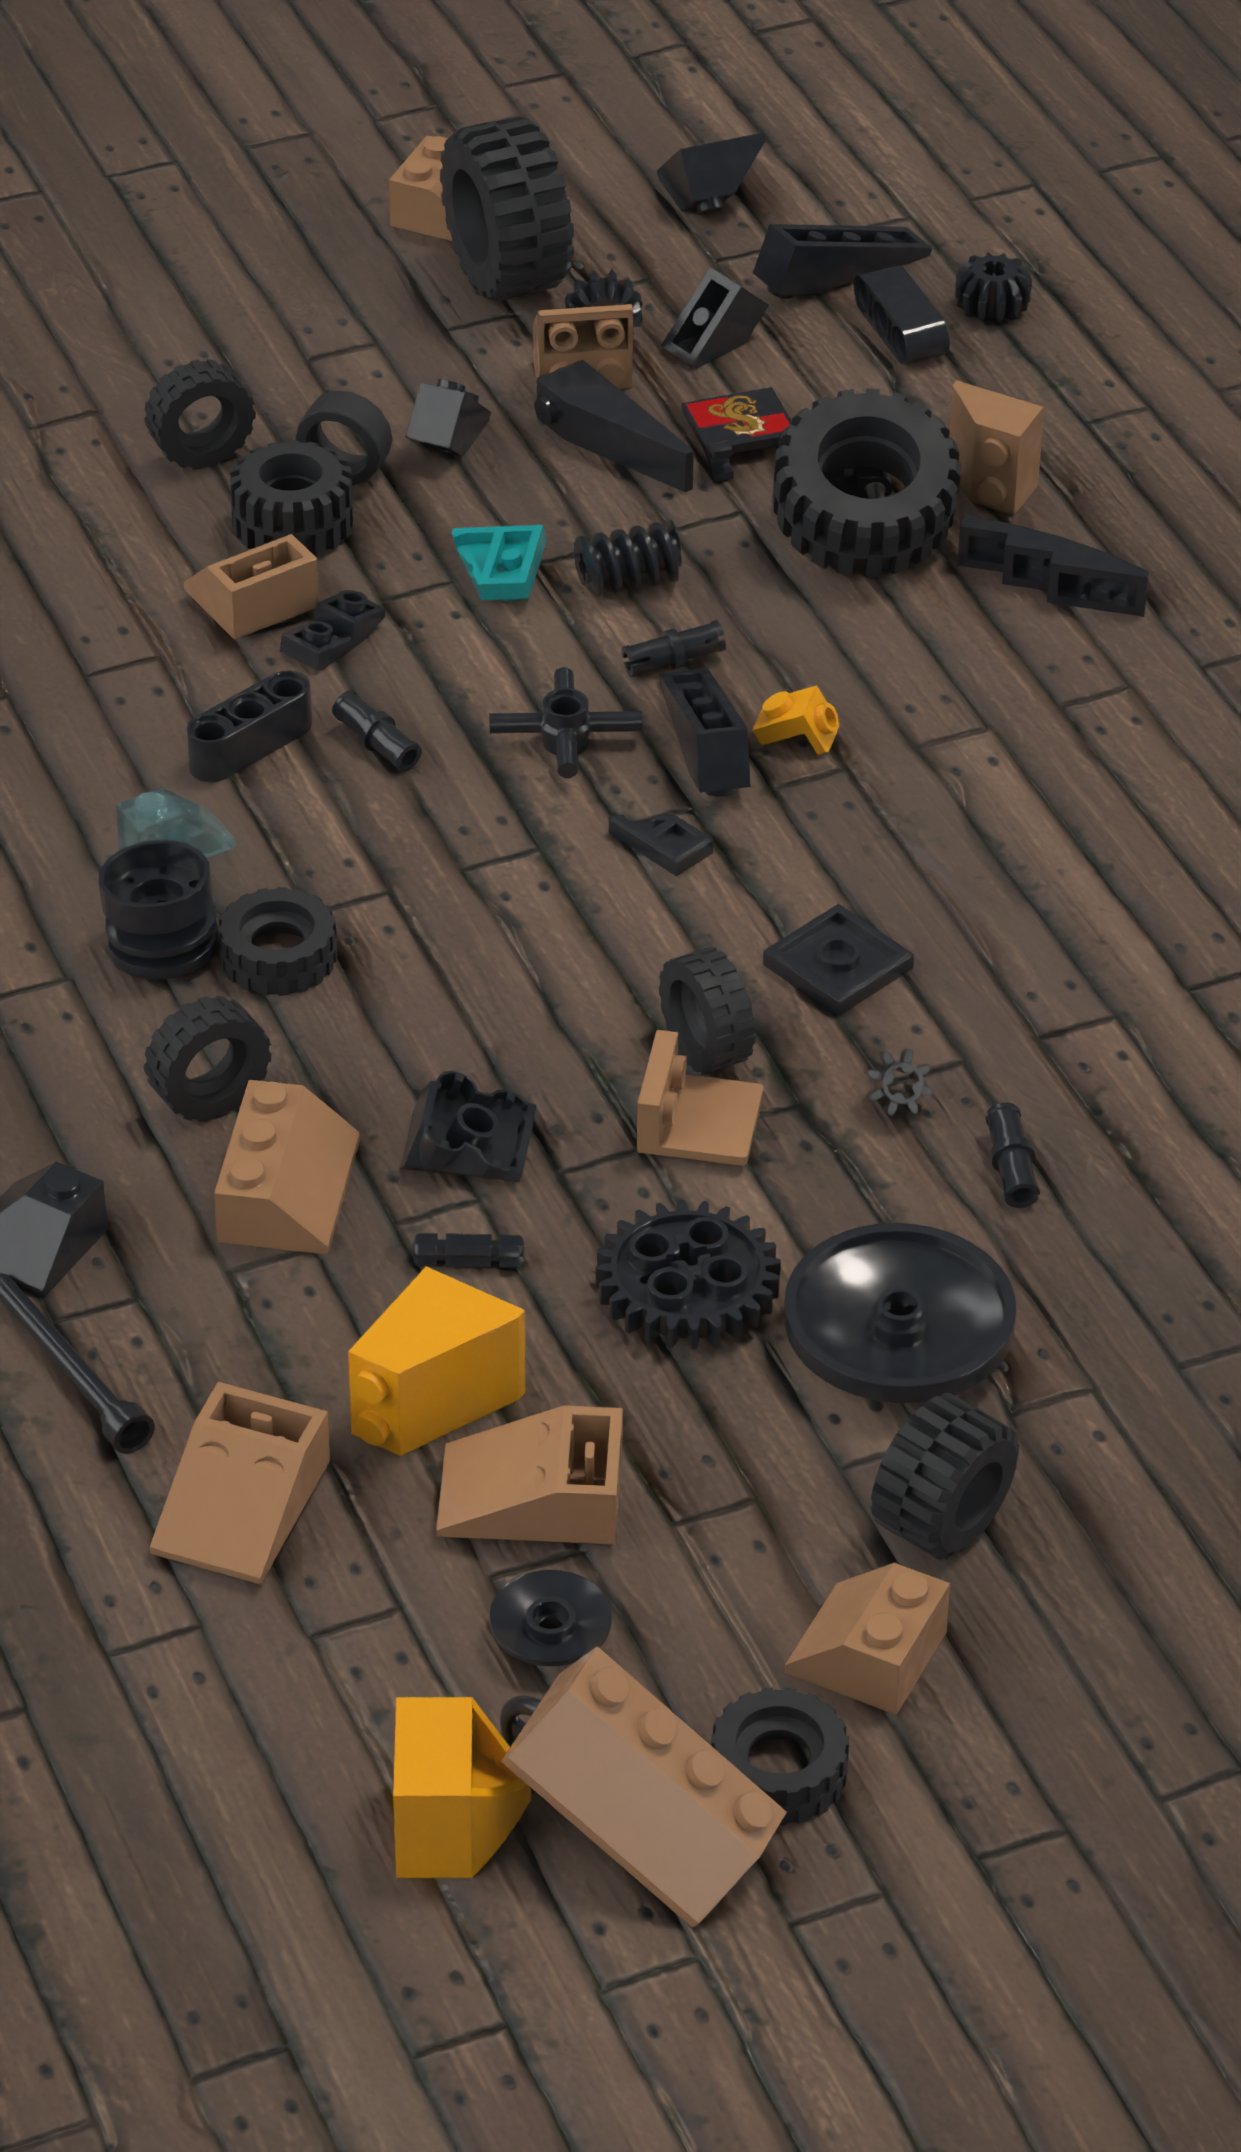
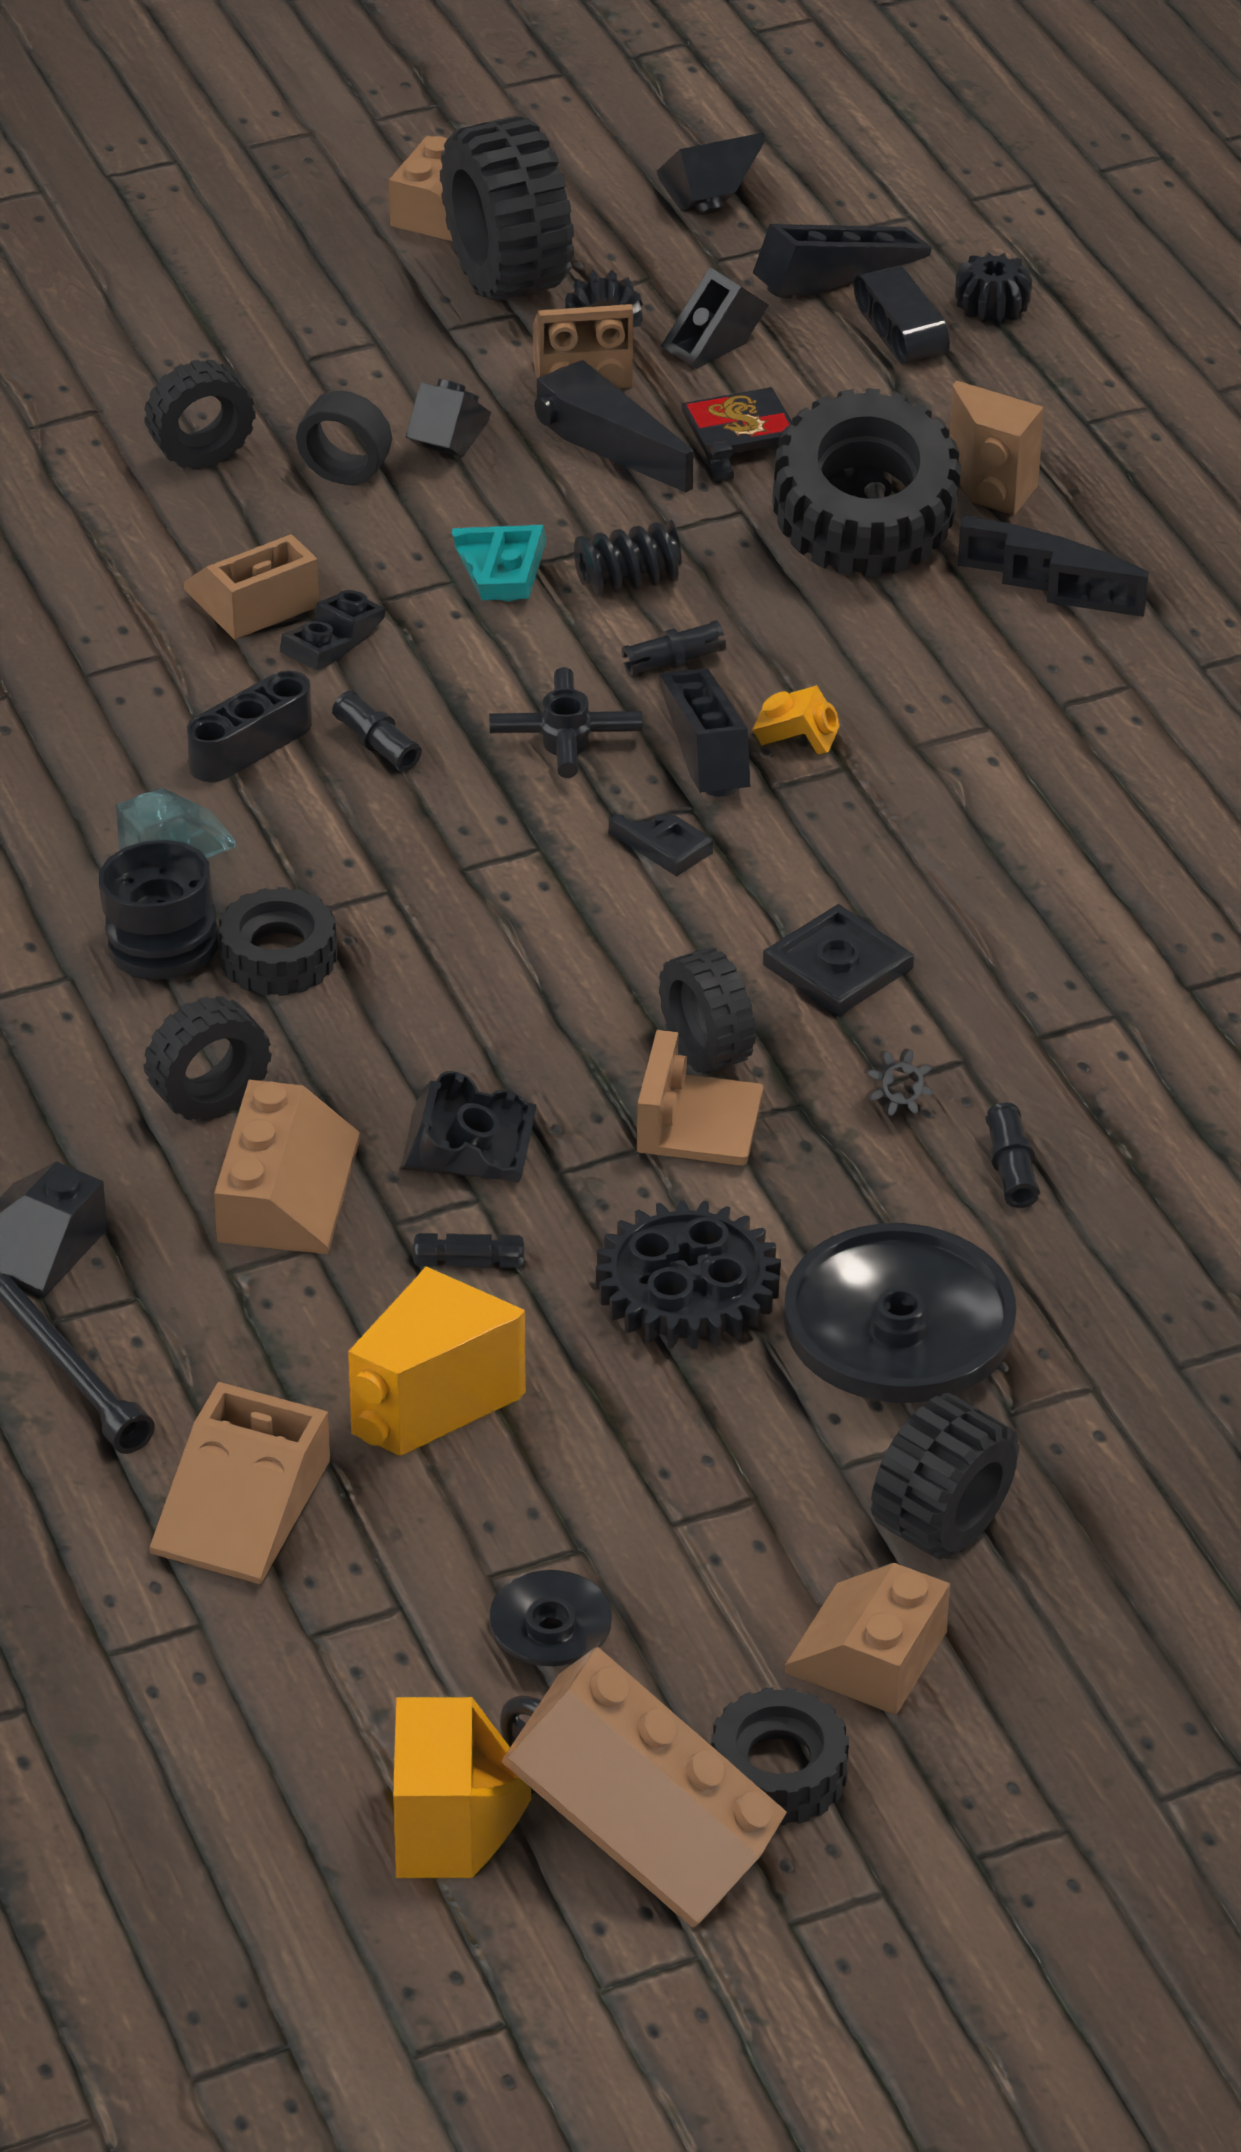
(292, 492): black tyre -> none
(536, 1479): medium nougat slope -> none

